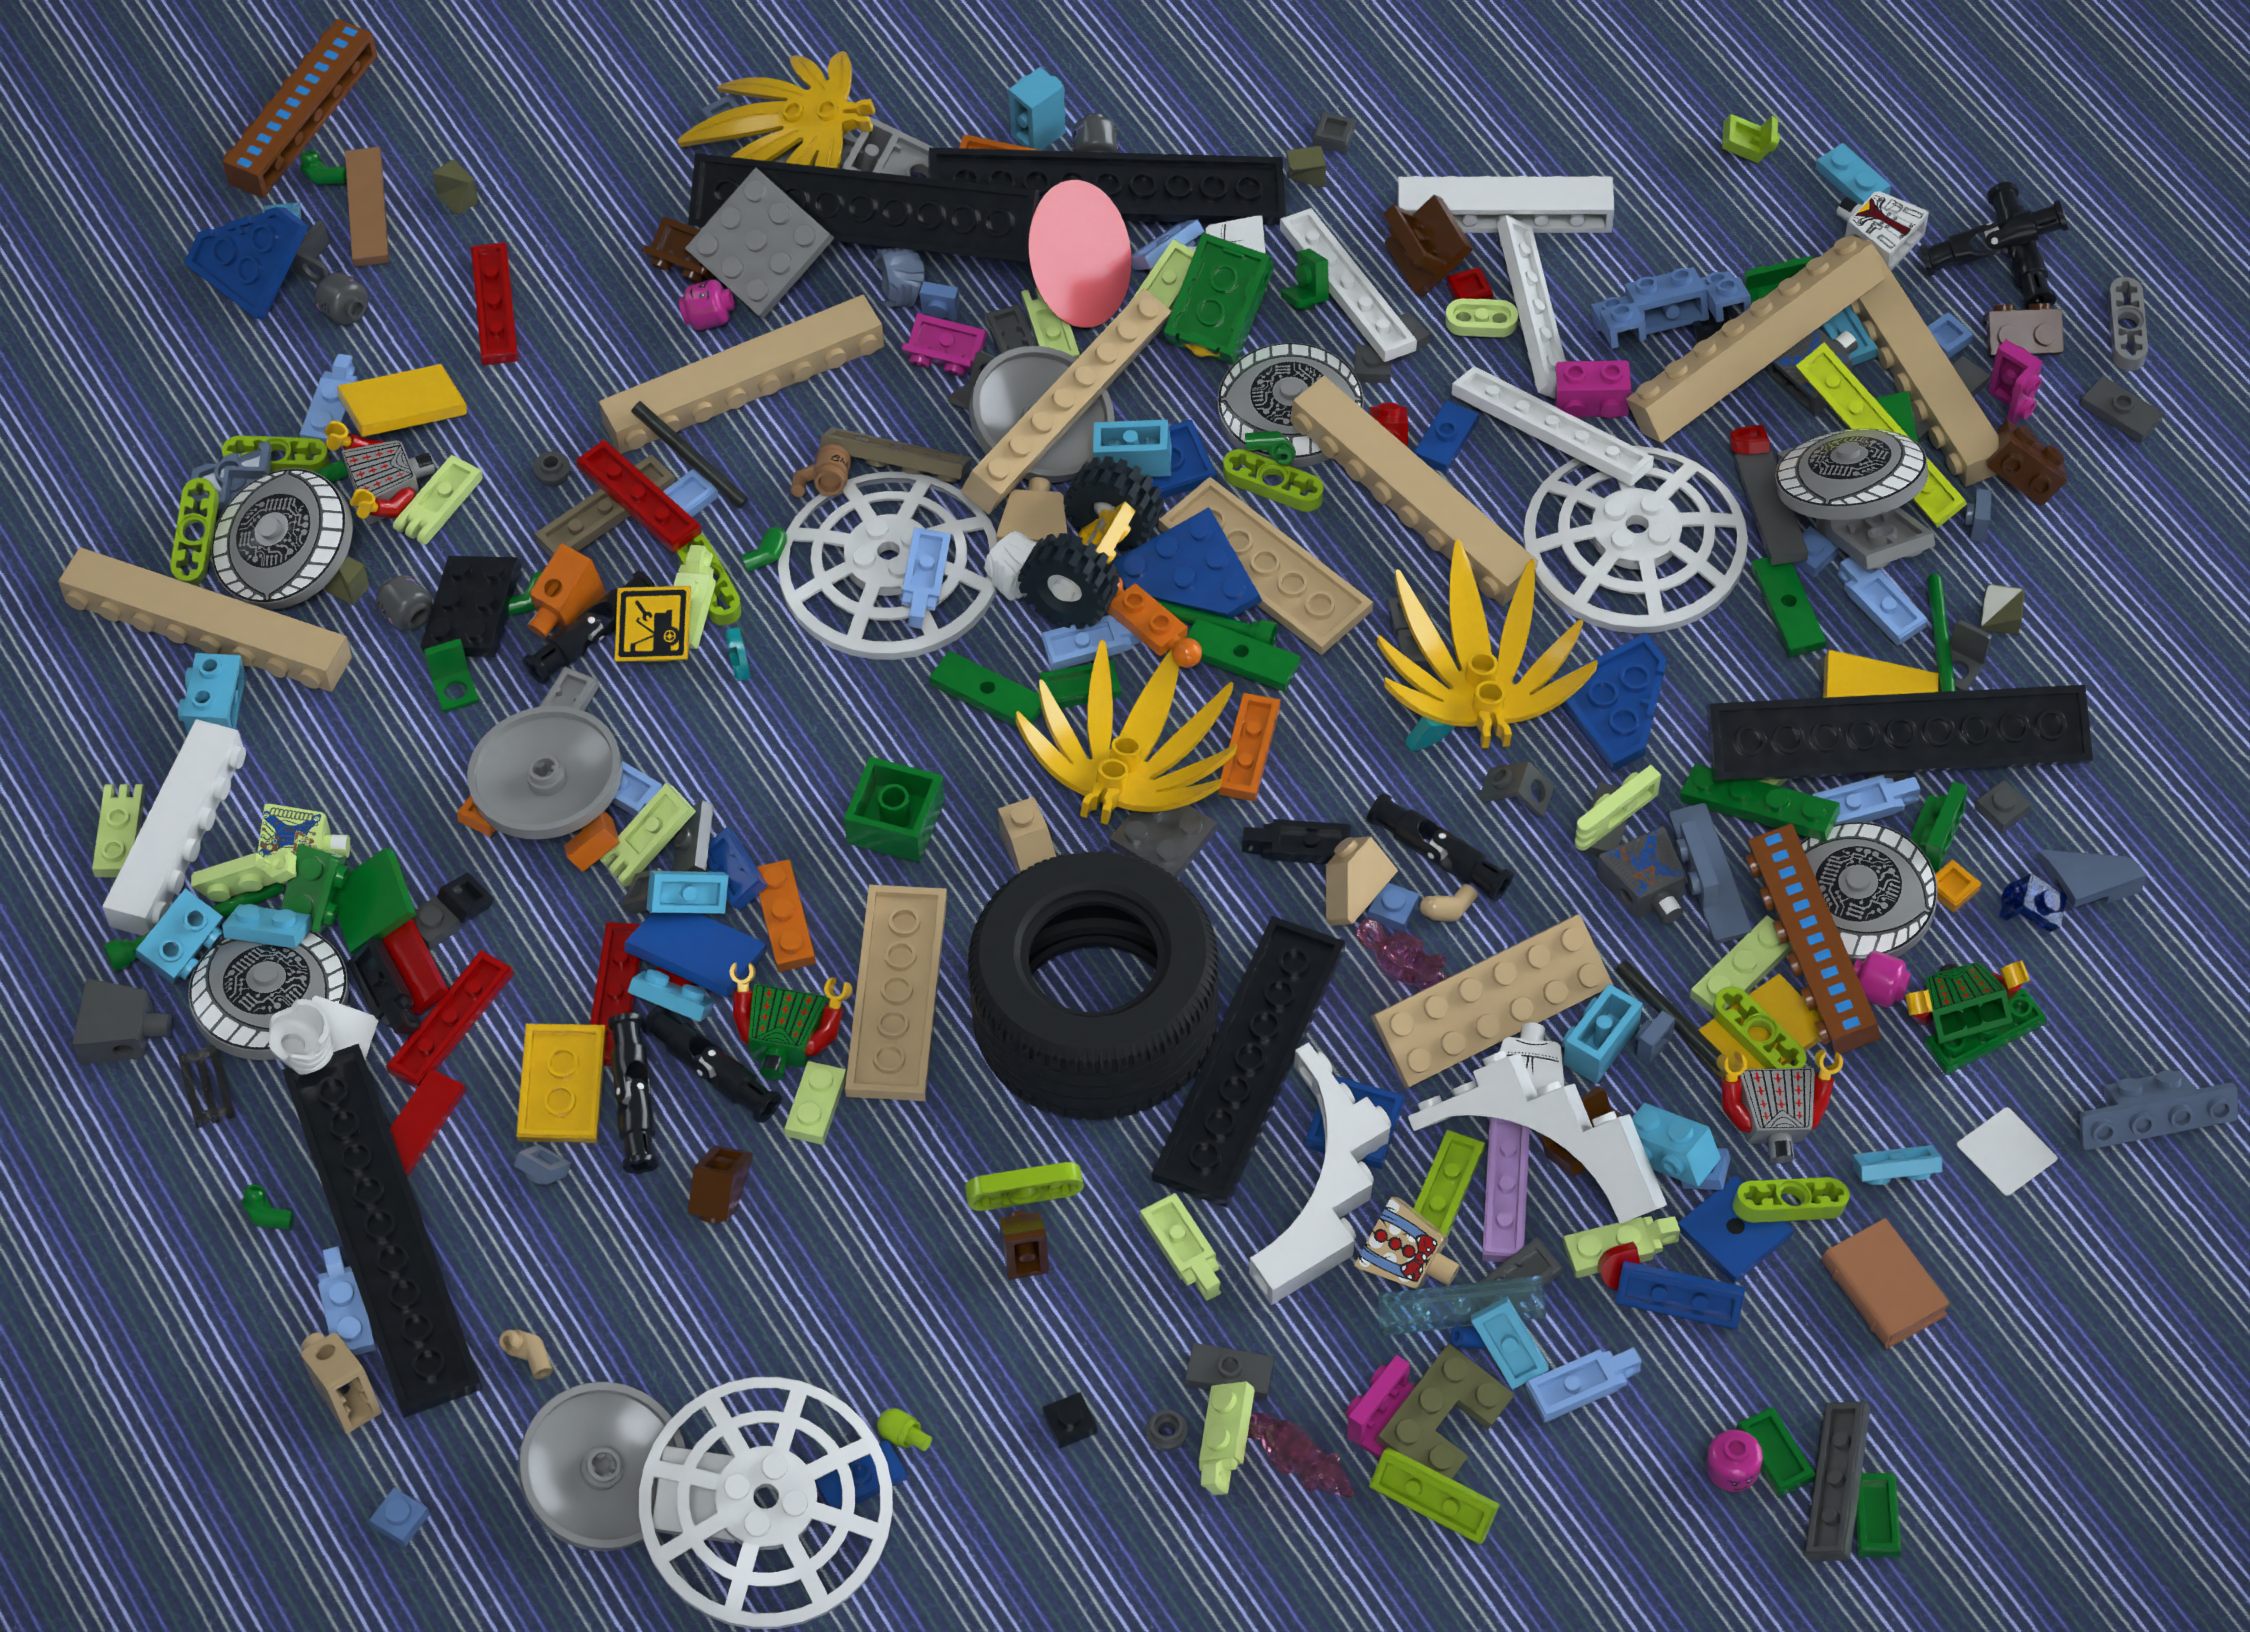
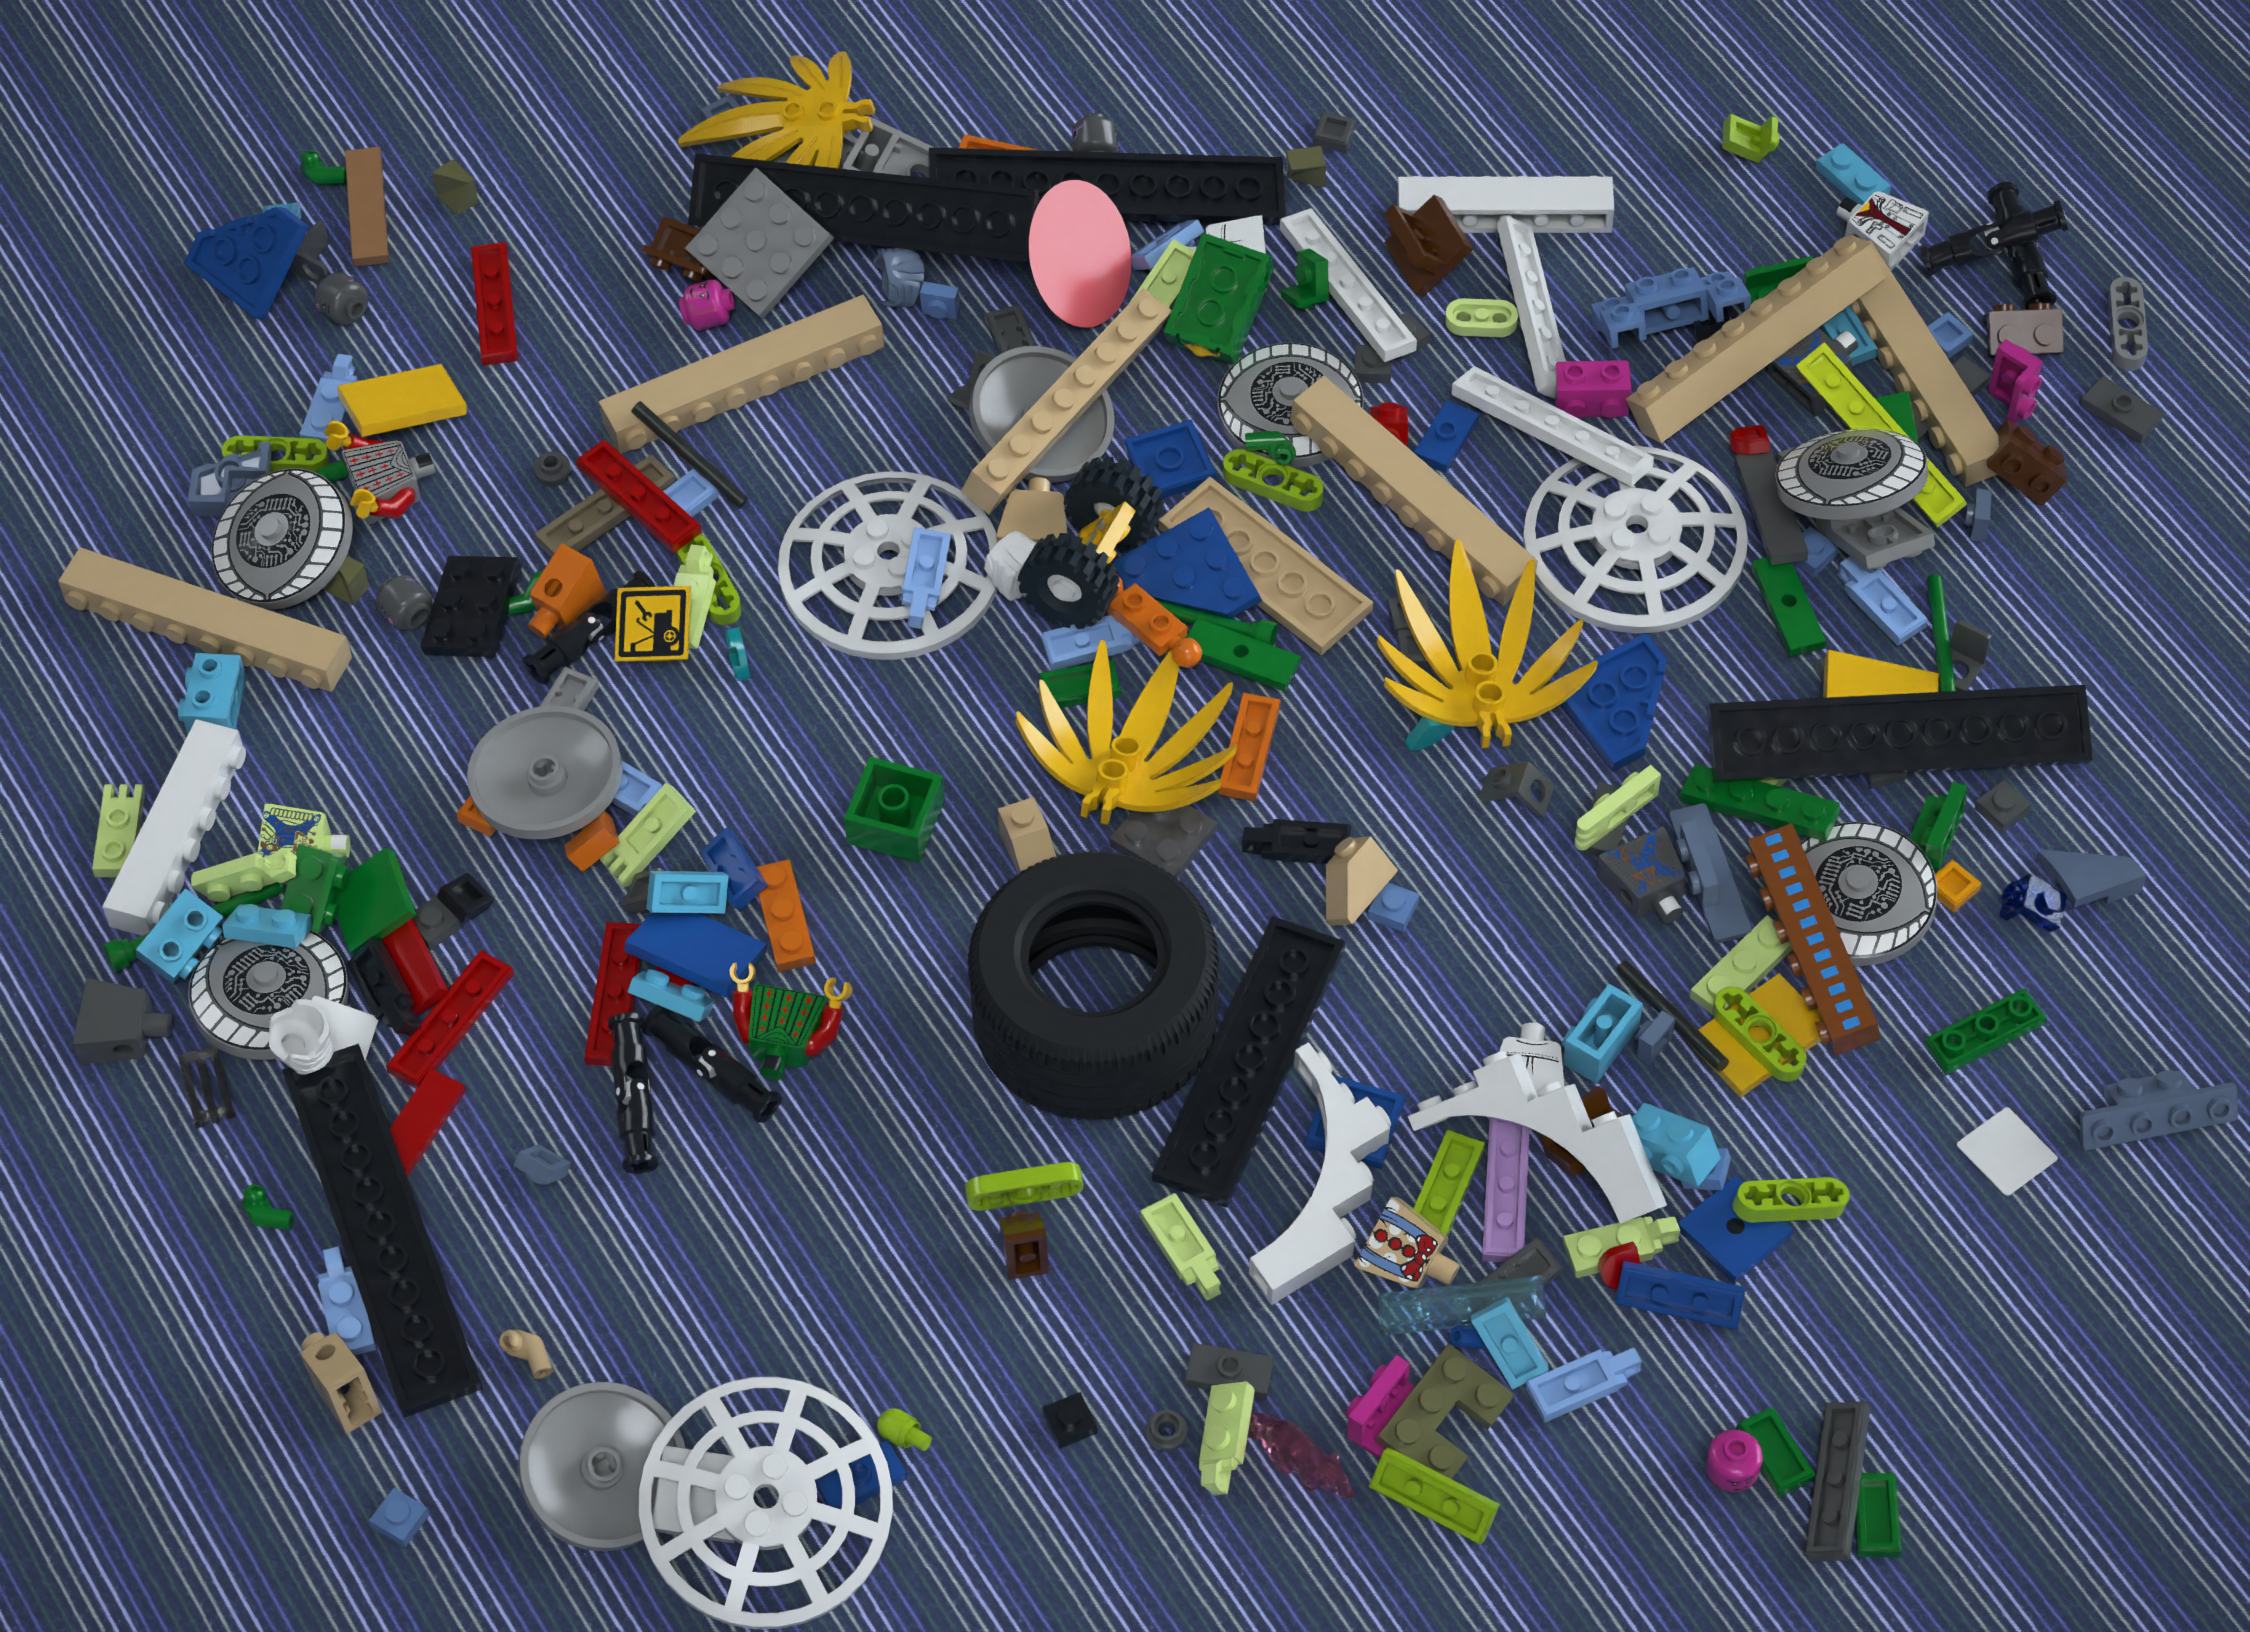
(208, 506): lime beam -> none
(299, 108): dark orange brick -> none
(438, 499): yellowish green hinge -> none
(449, 667): green bracket -> none
(561, 1083): yellow tile -> none
(694, 839): dark grey plate -> none
(718, 1183): reddish brown slope -> none
(768, 550): green arm -> none
(815, 1103): yellowish green plate -> none
(828, 472): medium nougat piece -> none
(896, 993): tan plate -> none
(909, 457): dark tan plate -> none
(944, 344): dark pink bracket -> none
(985, 689): green tile -> none
(1037, 109): medium azure brick -> none
(1047, 327): yellowish green hinge -> none
(1138, 442): medium azure brick -> none
(1402, 956): clear pink animal -> none
(1444, 848): black piece -> none
(1447, 907): tan arm -> none
(1469, 285): red tile -> none
(1491, 1000): tan plate -> none
(1776, 1103): torso -> none
(1872, 798): light blue hinge -> none
(1882, 978): dark pink head -> none
(1886, 1283): nougat piece -> none
(1911, 1162): medium azure plate -> none
(1966, 999): green torso -> none
(2002, 609): olive slope -> none

